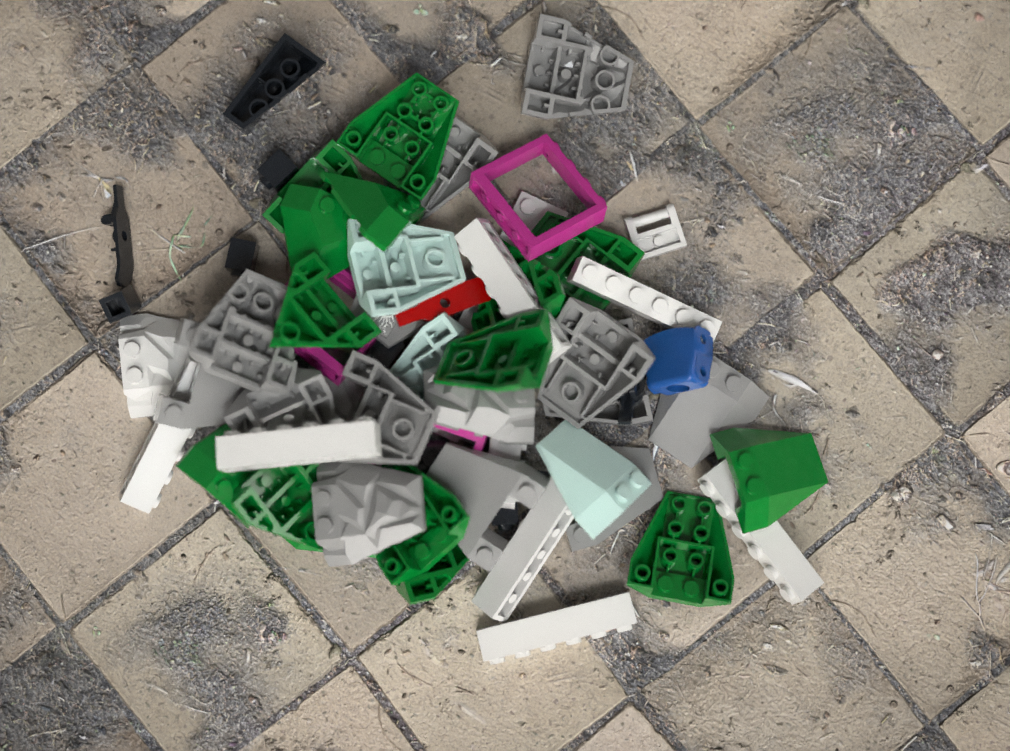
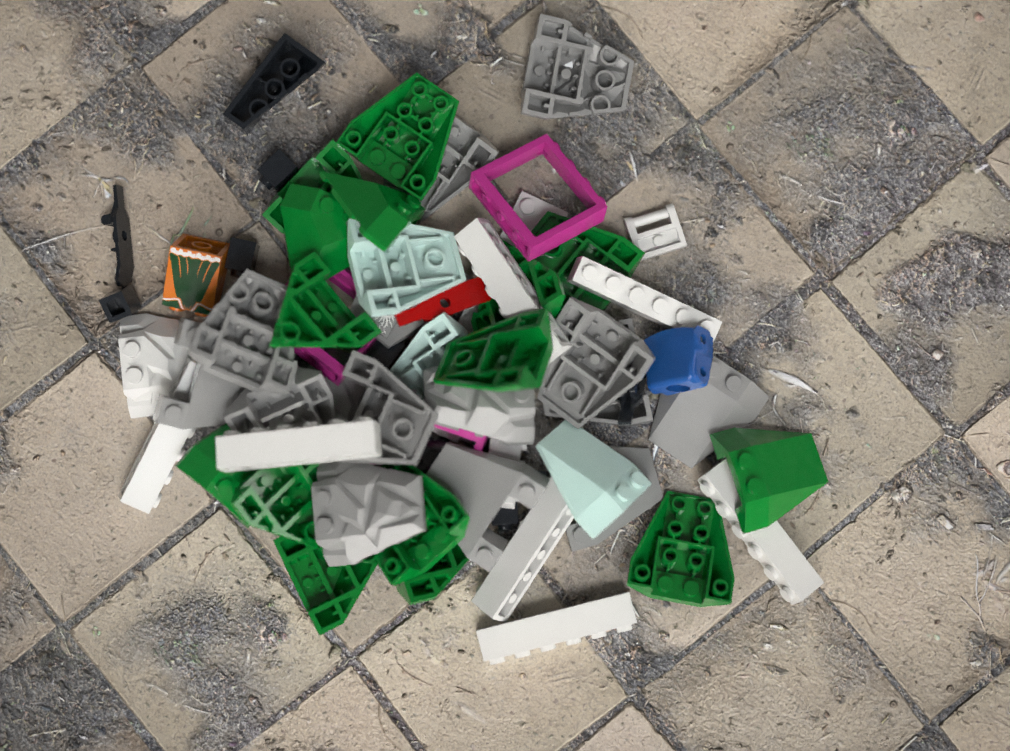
(195, 274): none -> slope
(324, 590): none -> green wedge

